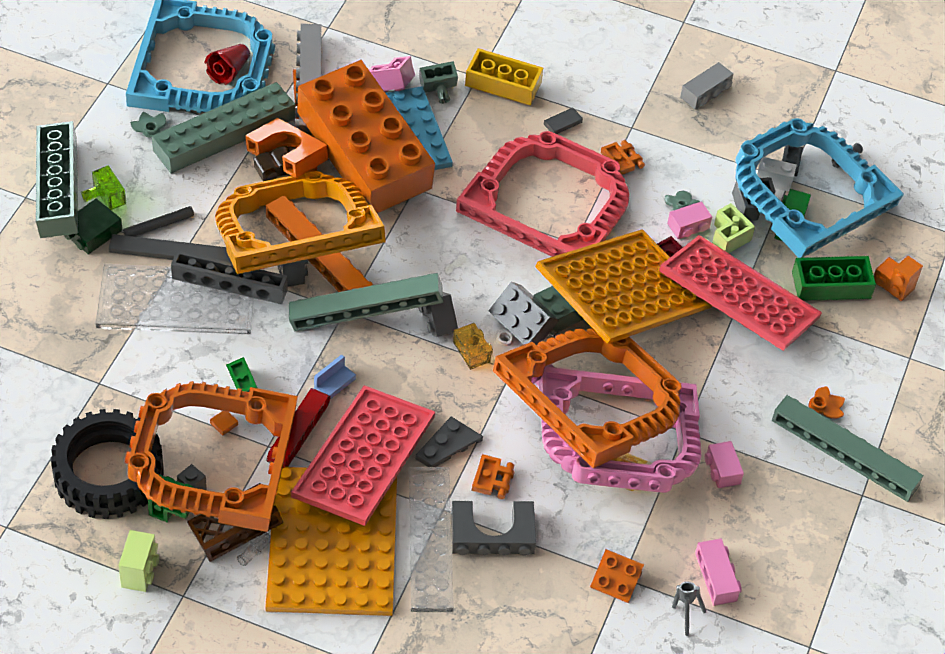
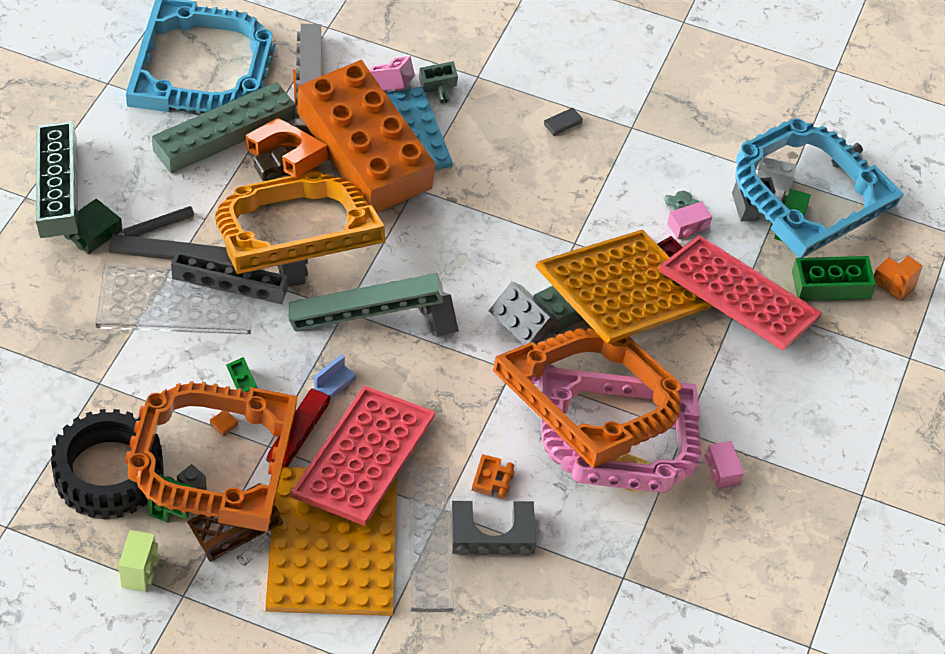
(107, 187): clear neon green brick -> none
(149, 125): sand green plate -> none
(226, 63): red cone -> none
(296, 226): orange brick -> none
(447, 441): dark grey wing -> none
(472, 345): clear yellow brick -> none
(480, 195): coral arch -> none
(501, 346): white plate -> none
(504, 76): yellow brick -> none
(617, 575): orange hinge -> none
(620, 153): orange plate -> none
(687, 593): dark grey plant -> none
(707, 85): light grey brick -> none
(718, 571): bright pink brick -> none
(732, 229): yellowish green brick -> none
(793, 156): dark grey plate -> none
(828, 404): orange plate -> none
(847, 448): sand green brick -> none

